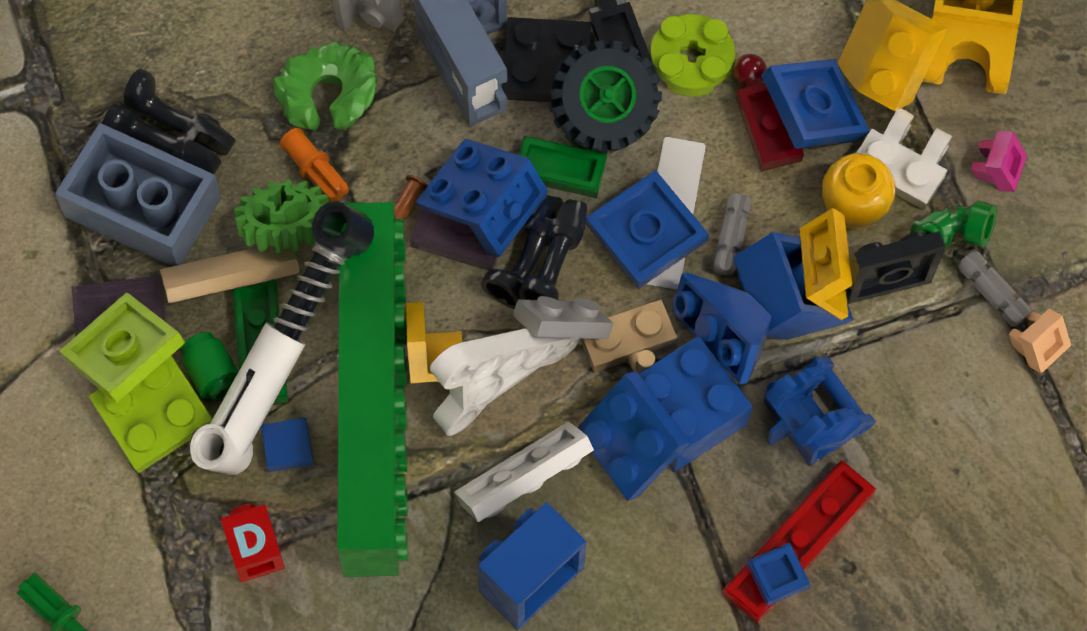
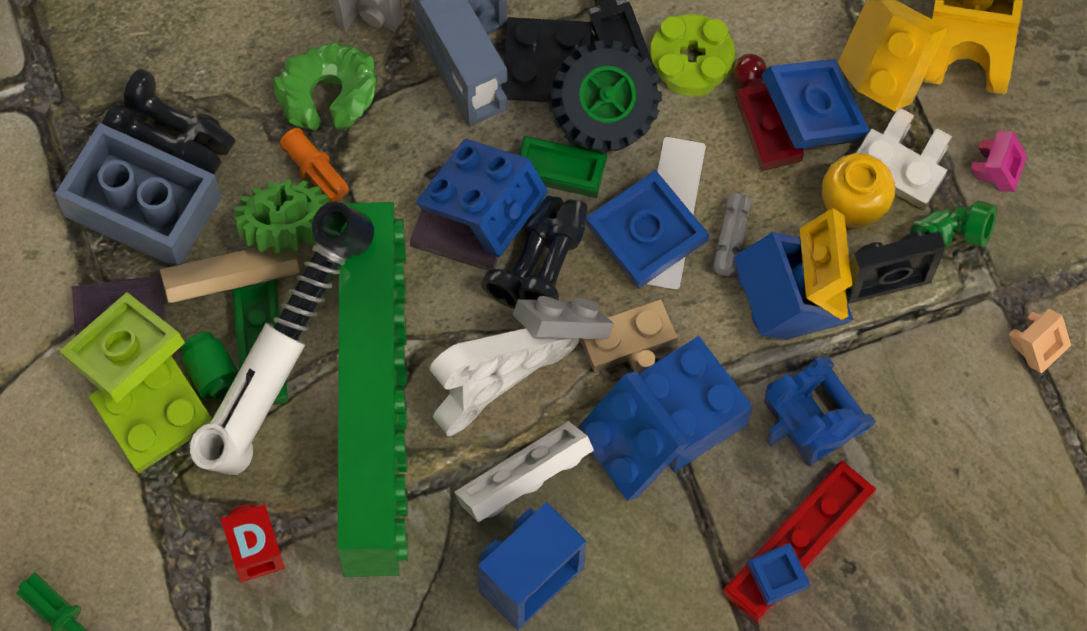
(287, 444): blue tile -> none
(409, 196): dark orange piece -> none
(424, 347): yellow panel -> none
(725, 320): blue slope -> none
(994, 288): light grey axle -> none

